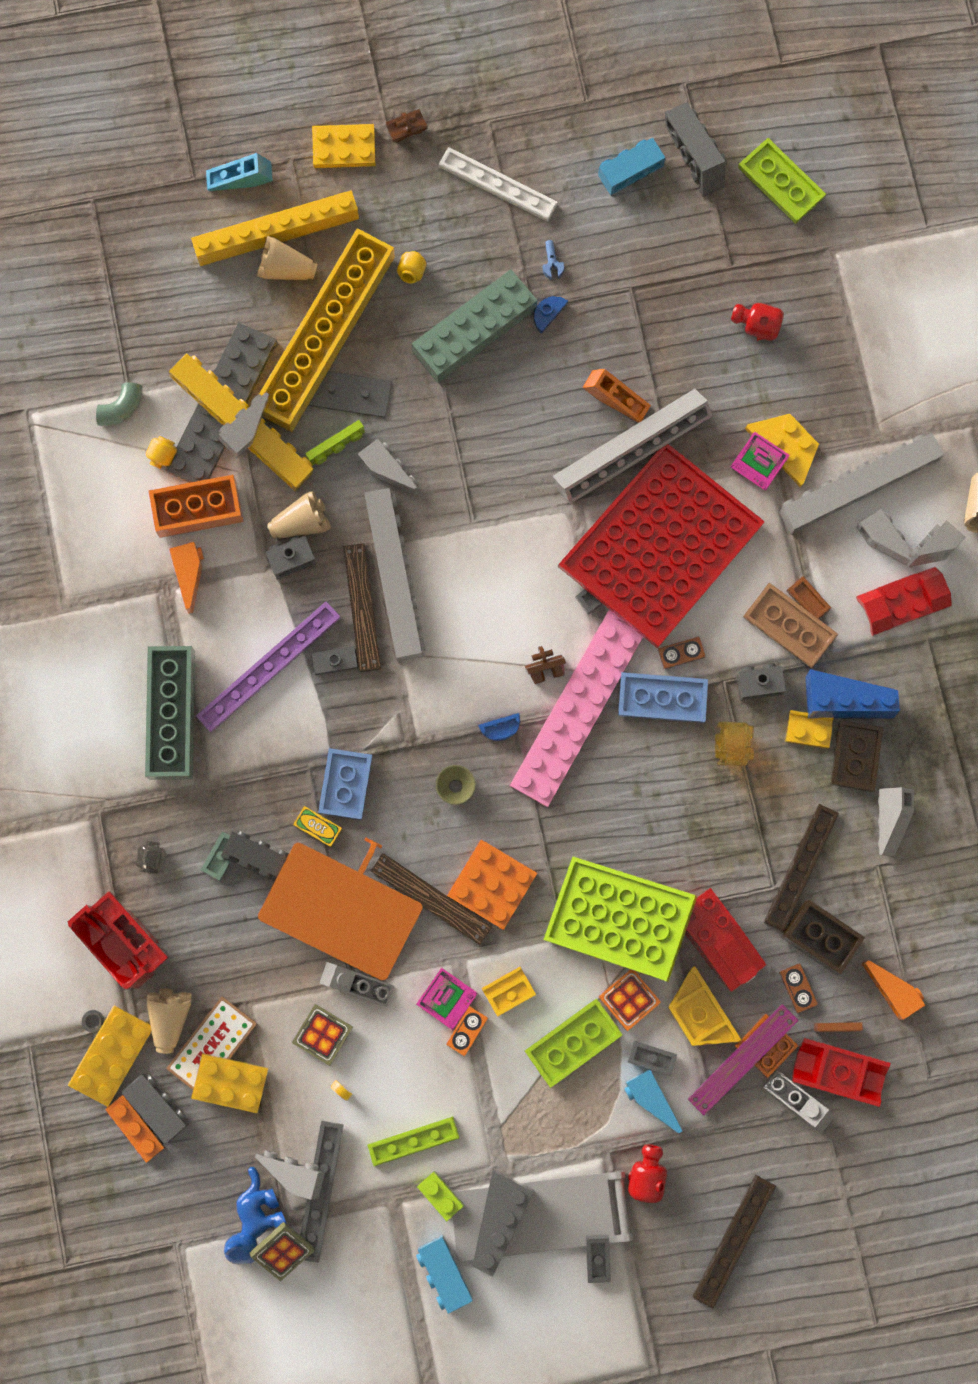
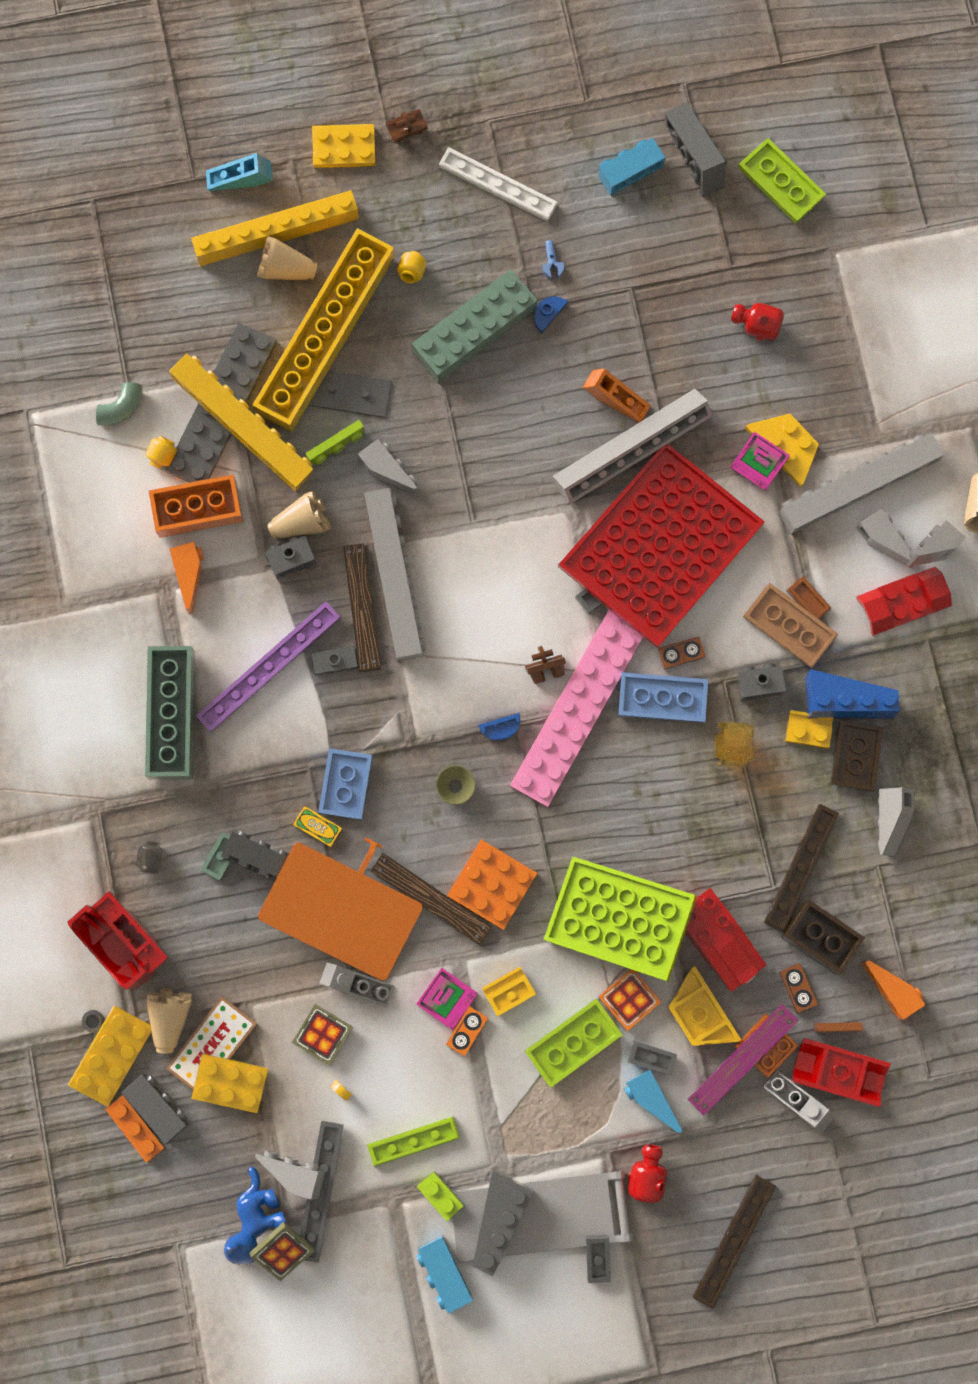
(242, 431): light grey slope -> none

